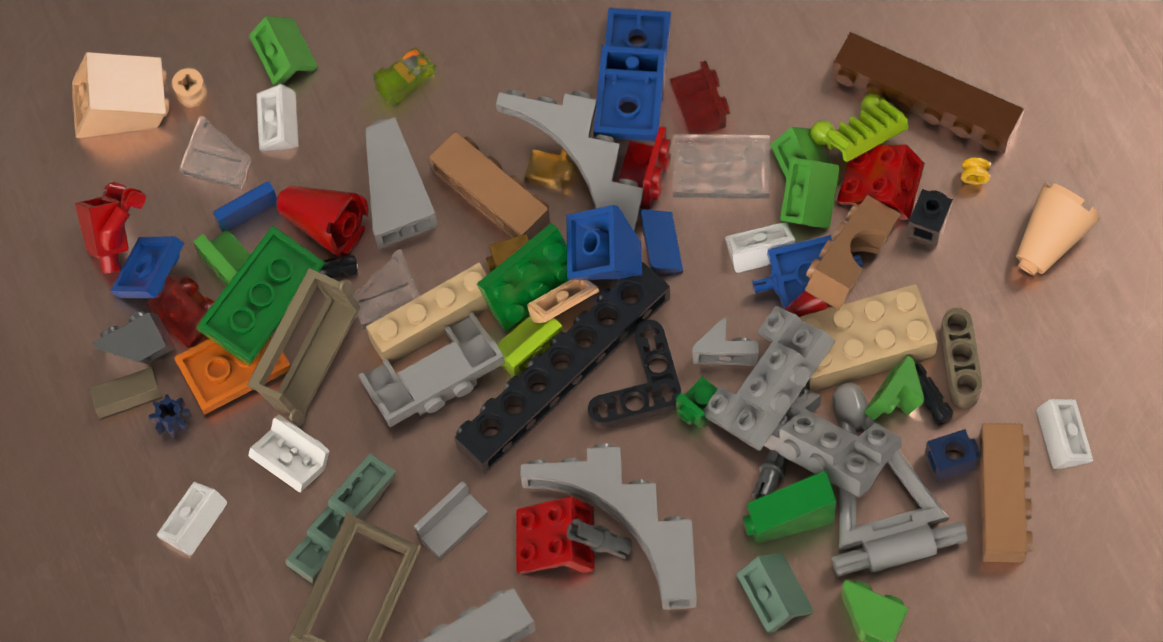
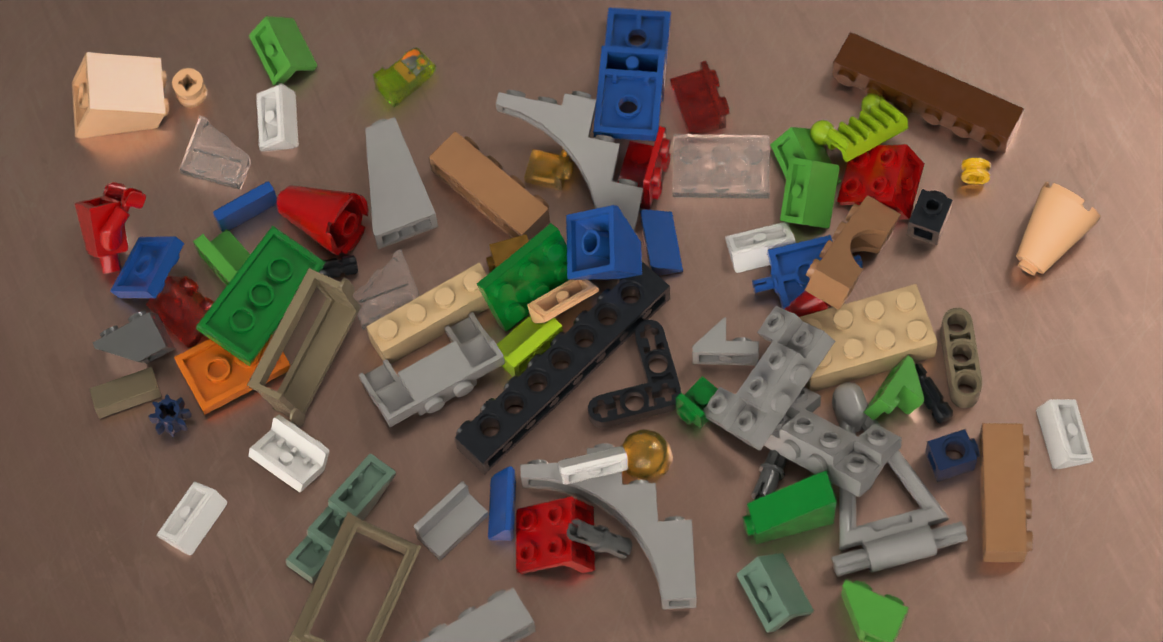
(502, 505): none -> blue slope
(593, 465): none -> white slope
(647, 454): none -> clear yellow hair

